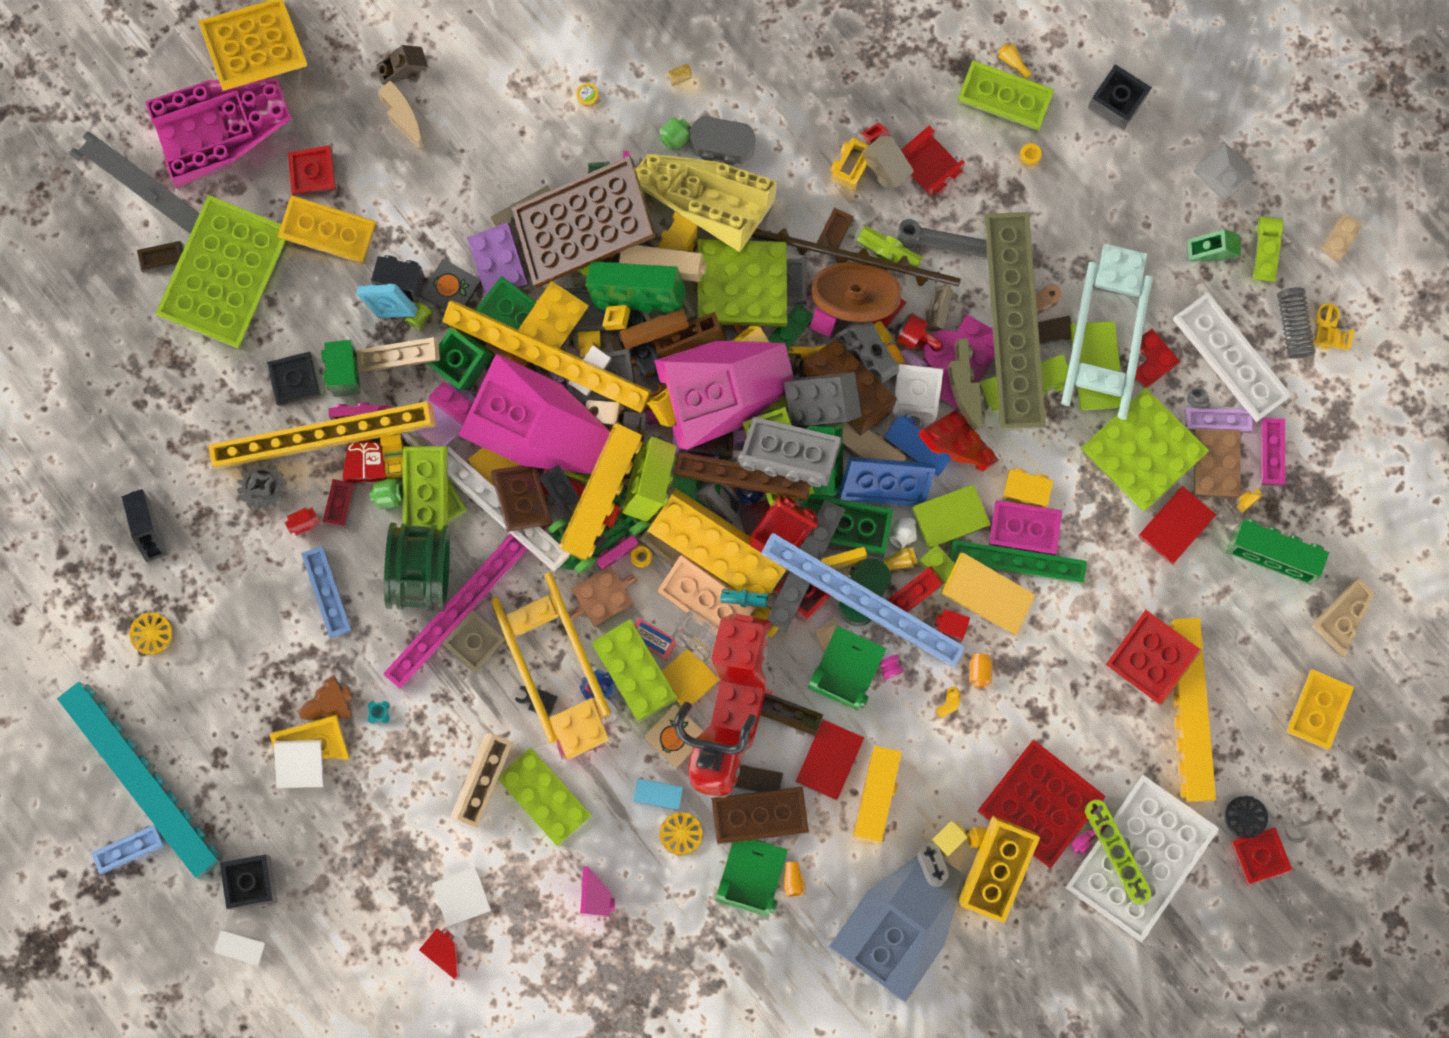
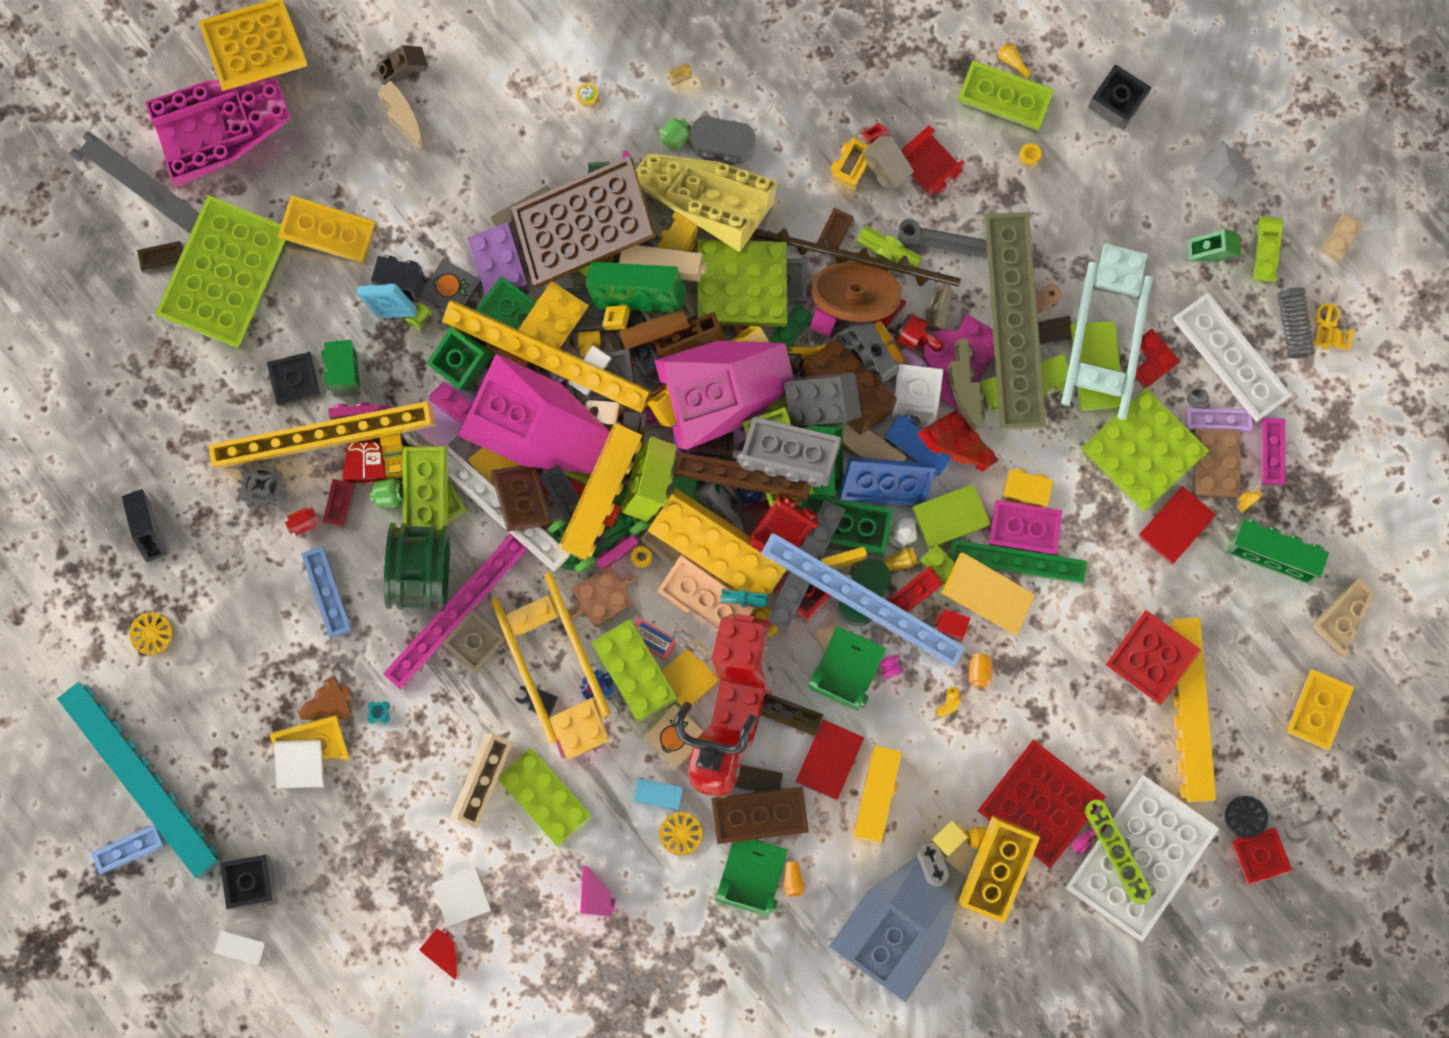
(311, 170): red plate -> none
(398, 355): tan plate -> none

